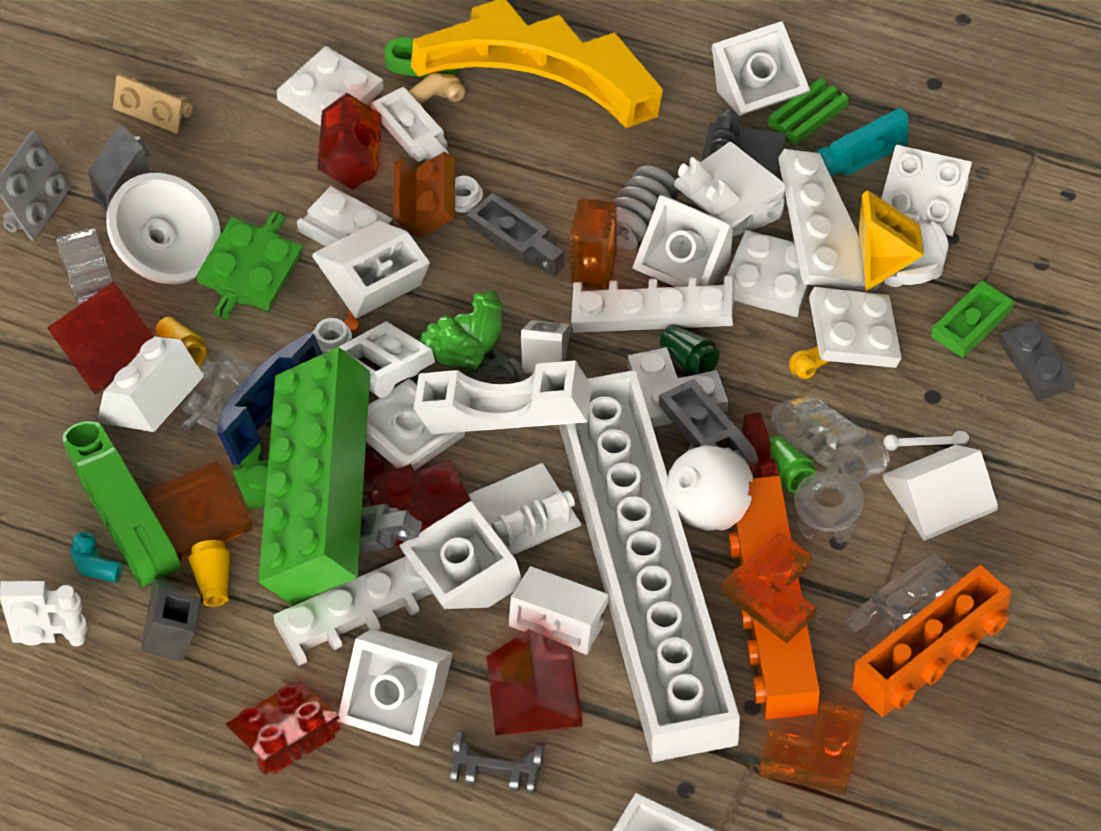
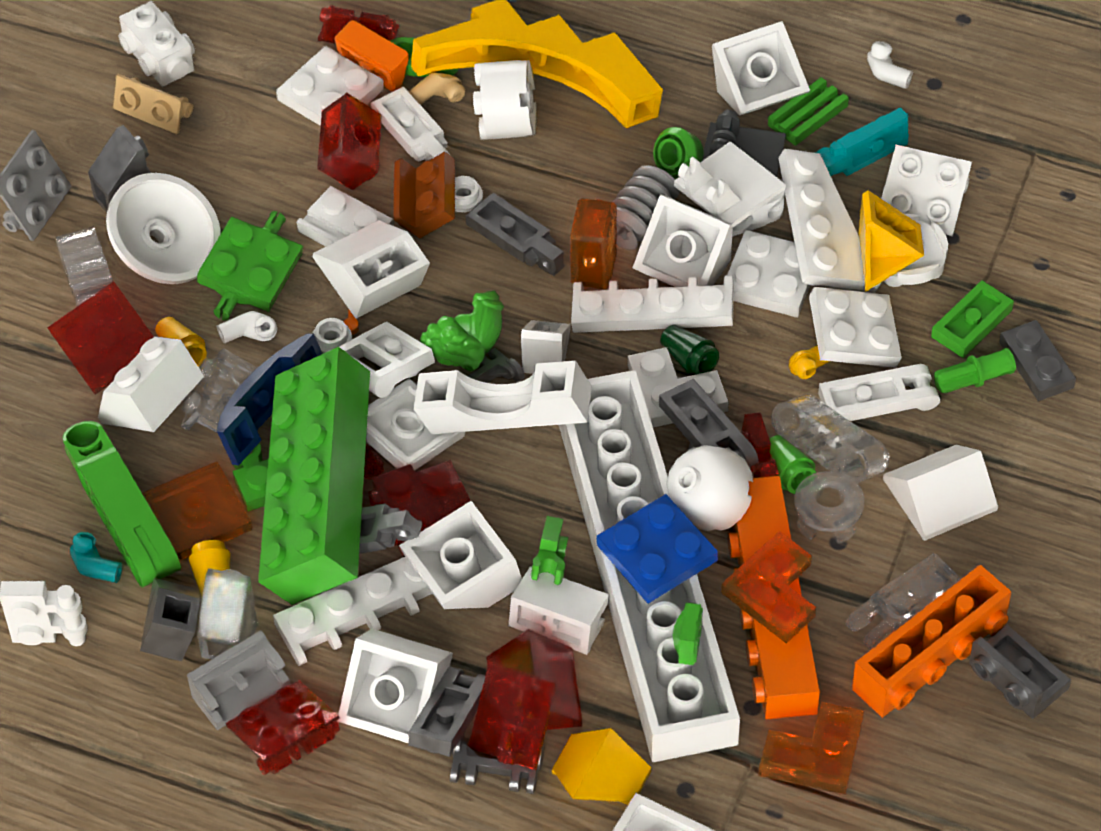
(156, 43): none -> white brick
(226, 612): none -> clear slope
(237, 679): none -> light grey hinge
(250, 325): none -> white arm
(337, 18): none -> clear red hinge
(373, 53): none -> orange slope
(447, 712): none -> flat silver plate
(505, 99): none -> white brick
(512, 716): none -> clear red hinge
(526, 508): white hinge -> none
(551, 551): none -> bright green plate
(601, 767): none -> yellow slope
(657, 548): none -> blue plate
(676, 147): none -> bright green cone
(688, 633): none -> bright green tile
(881, 392): none -> white plate
(883, 66): none -> white arm
(960, 438): white hinge -> none
(975, 371): none -> bright green axle
(1018, 671): none -> flat silver bracket

